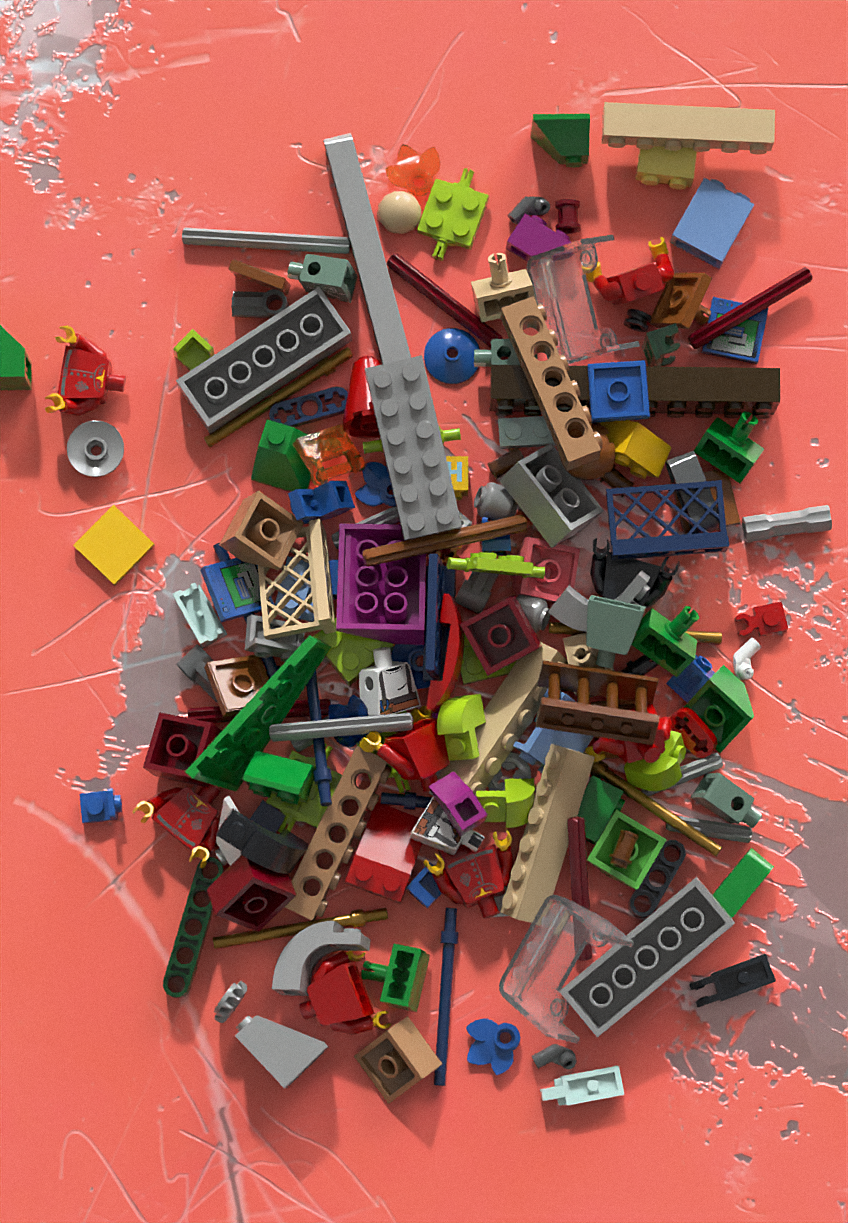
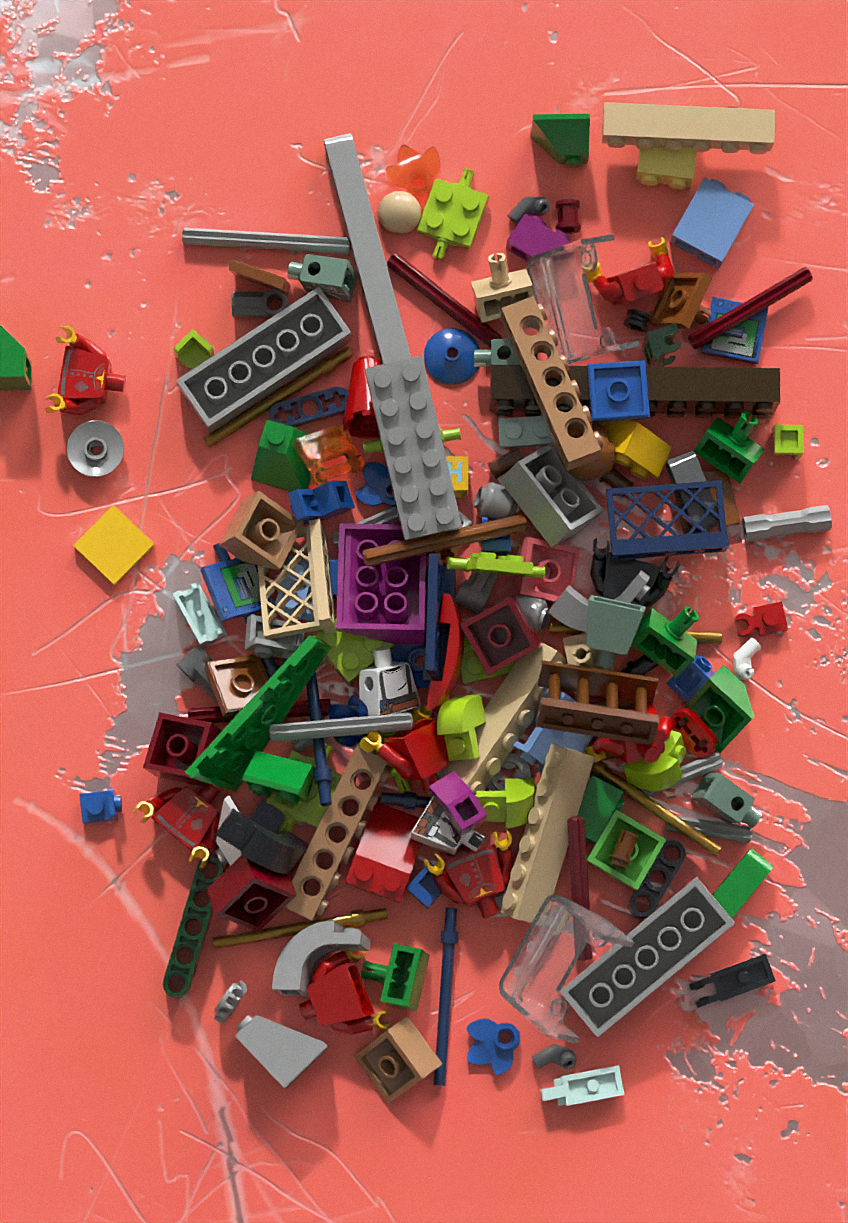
(788, 440): none -> lime panel

